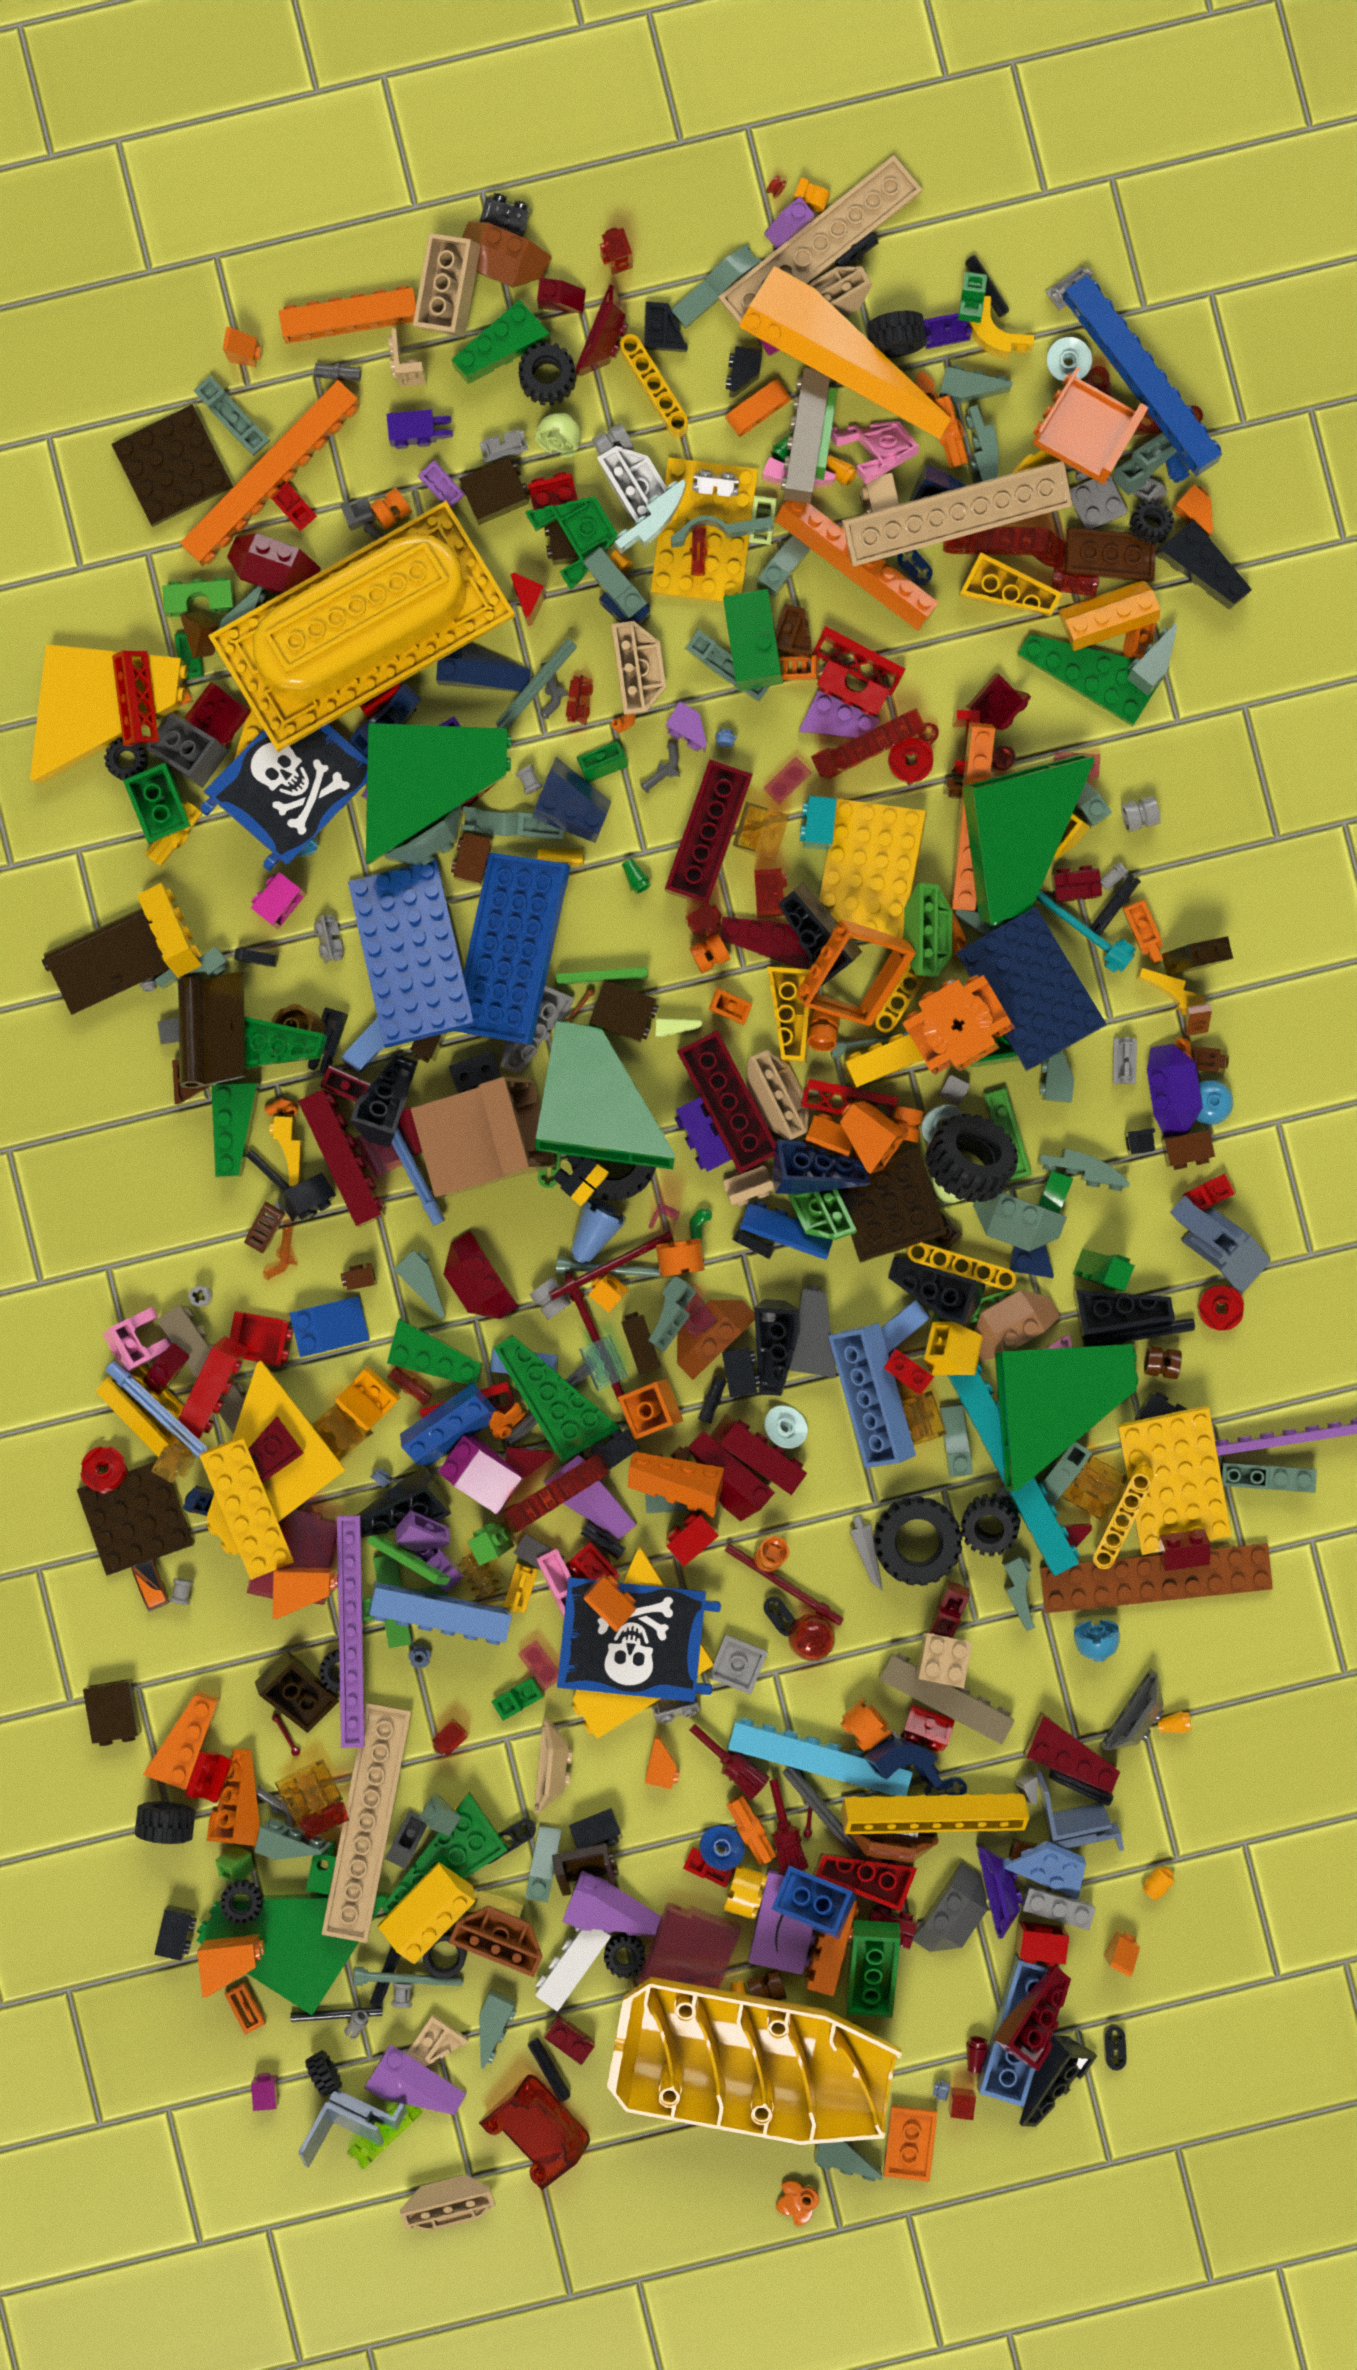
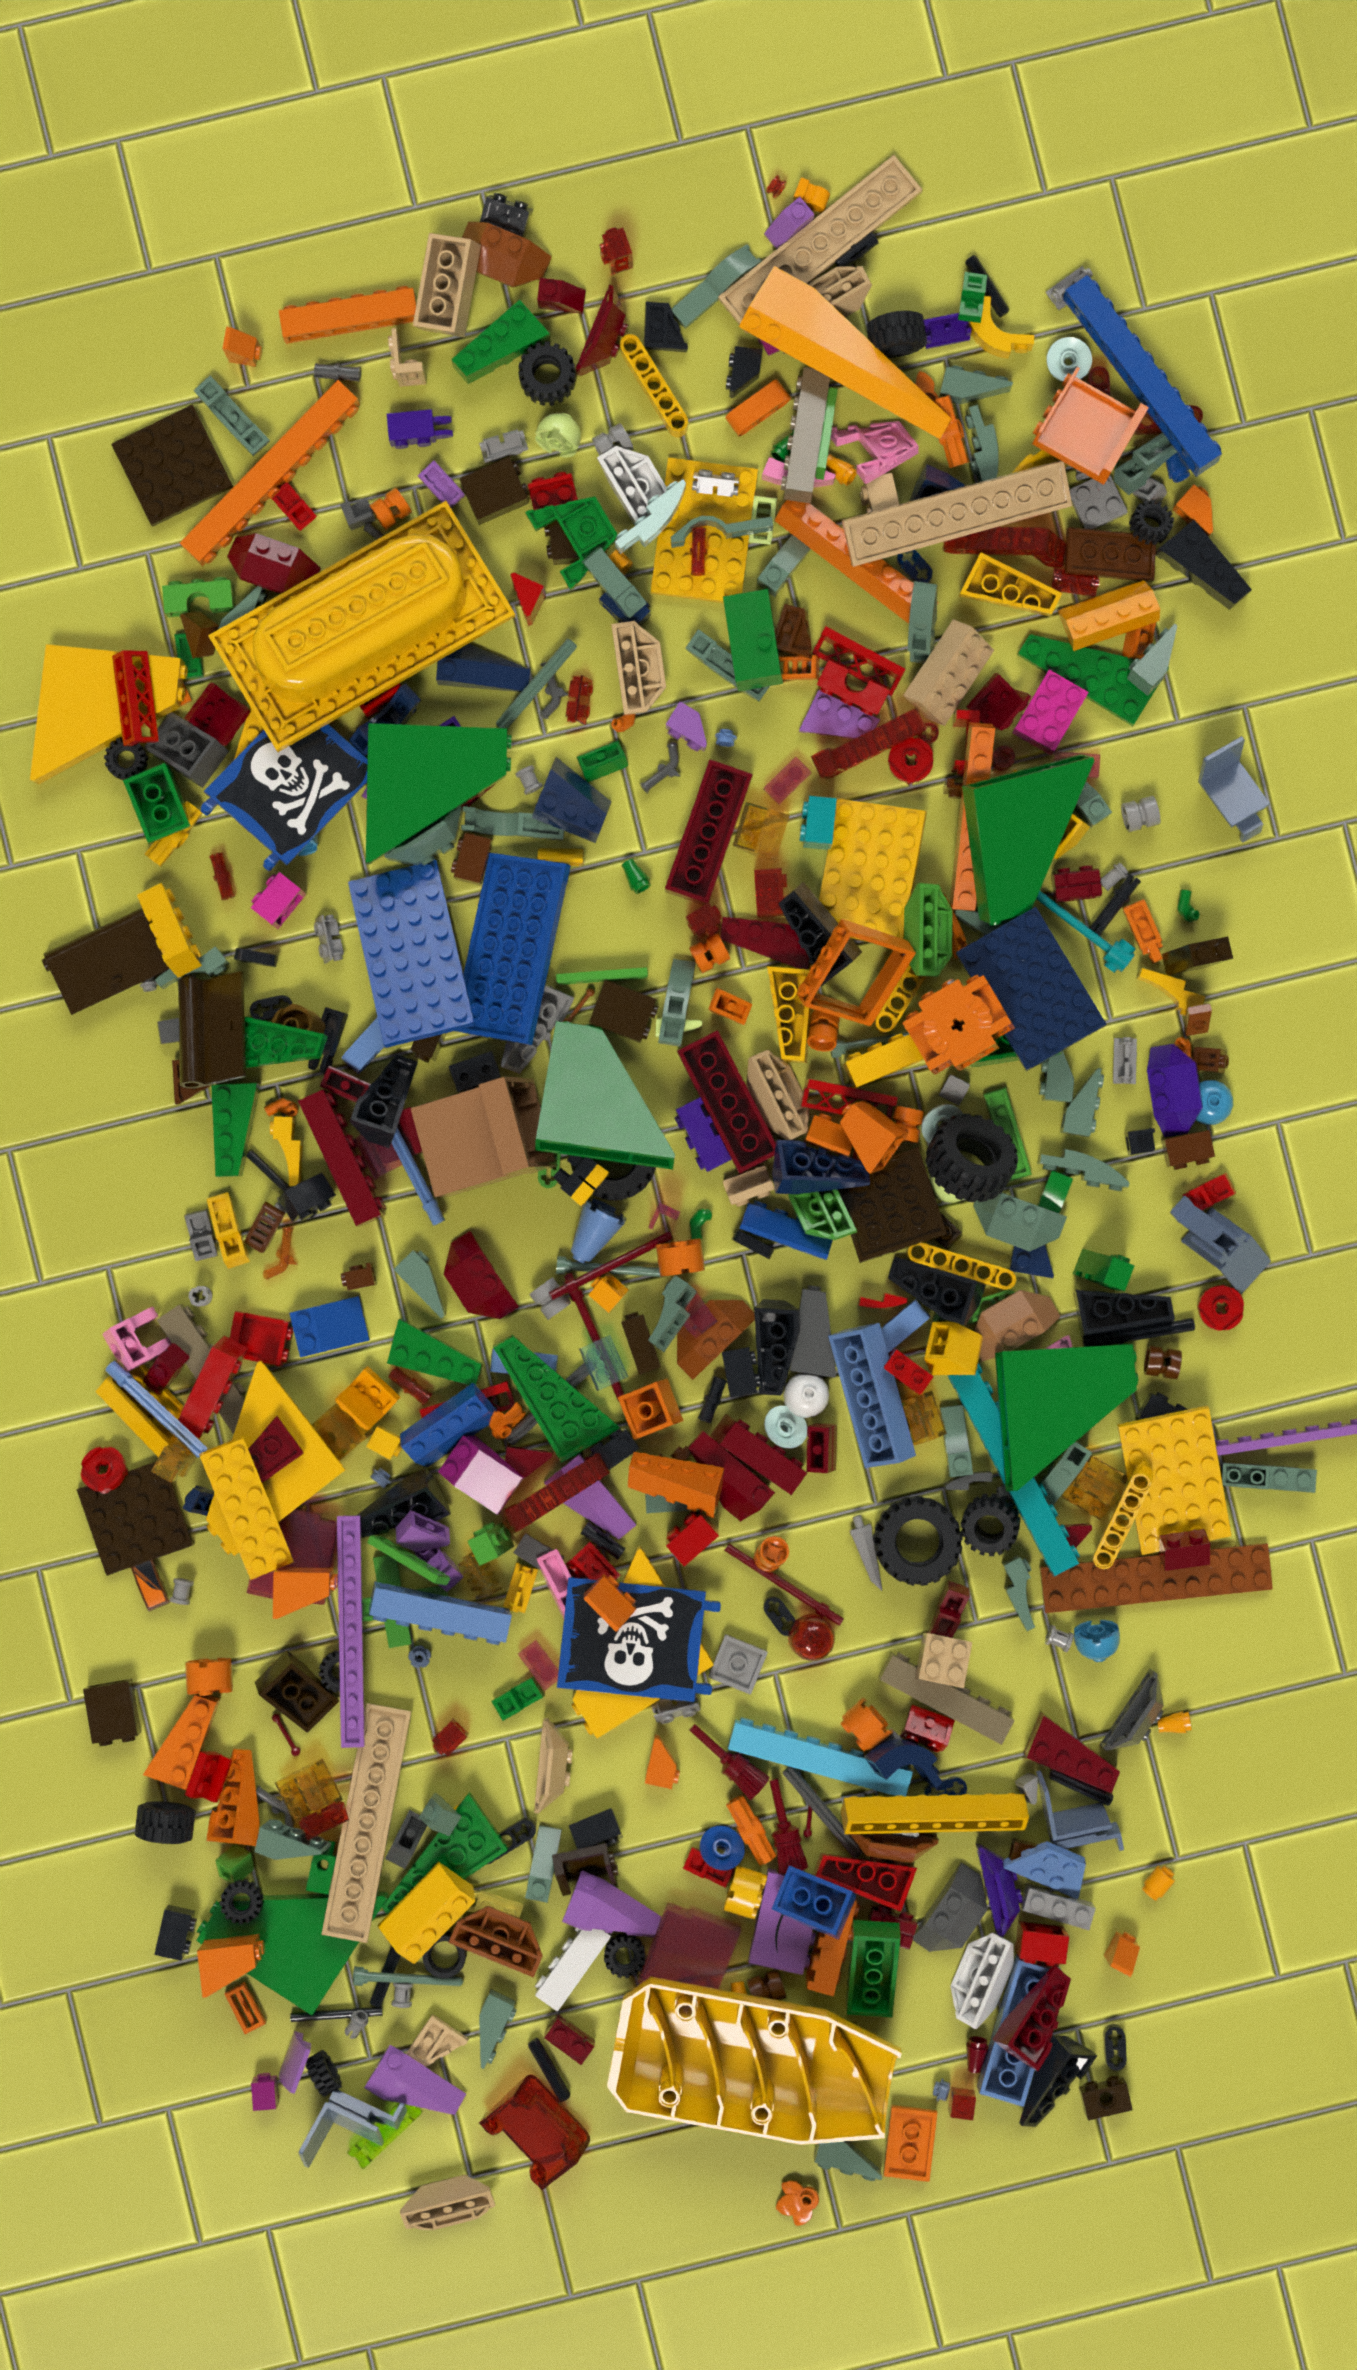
(201, 1235): none -> dark grey slope
(209, 1676): none -> orange brick
(222, 876): none -> clear red pin
(227, 1230): none -> yellow slope
(268, 1002): none -> black beam
(294, 2062): none -> medium lavender slope
(385, 1443): none -> yellow brick
(676, 1002): none -> sand green slope
(806, 1395): none -> white cylinder
(821, 1448): none -> dark red brick
(887, 1301): none -> red slope
(922, 621): none -> sand green slope
(948, 672): none -> tan brick
(962, 1482): none -> dark grey slope
(981, 1978): none -> white wedge
(1050, 712): none -> dark pink brick
(1059, 1638): none -> light grey bush
(1079, 1113): none -> sand green slope
(1117, 2103): none -> dark brown brick
(1185, 909): none -> green arm
(1233, 789): none -> sand blue piece

